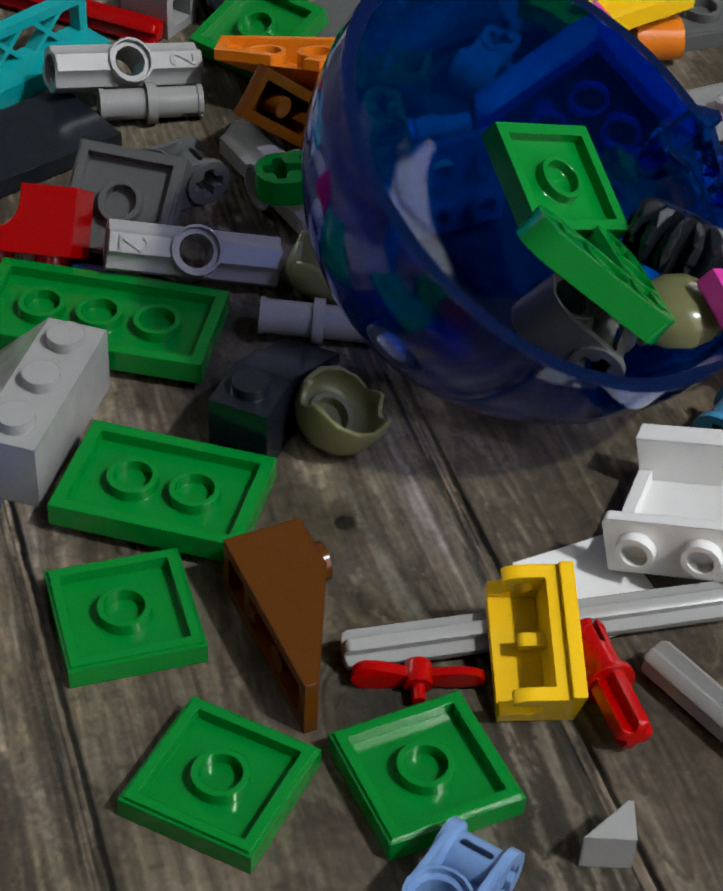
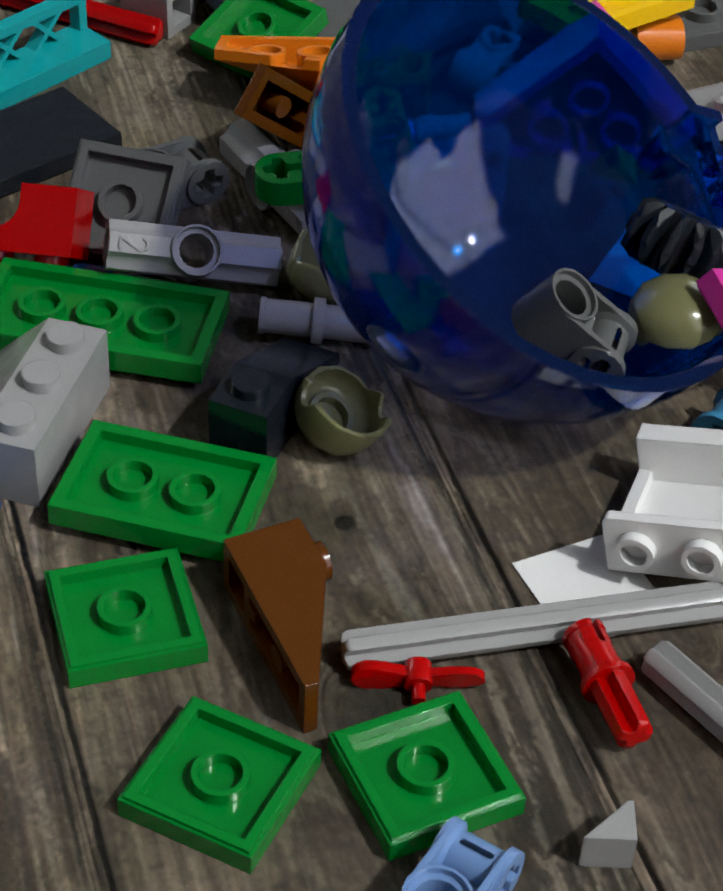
(94, 65): light grey piece -> none
(150, 102): light grey pin -> none
(536, 643): yellow hinge -> none
(556, 170): green plate -> none
(600, 270): green beam -> none

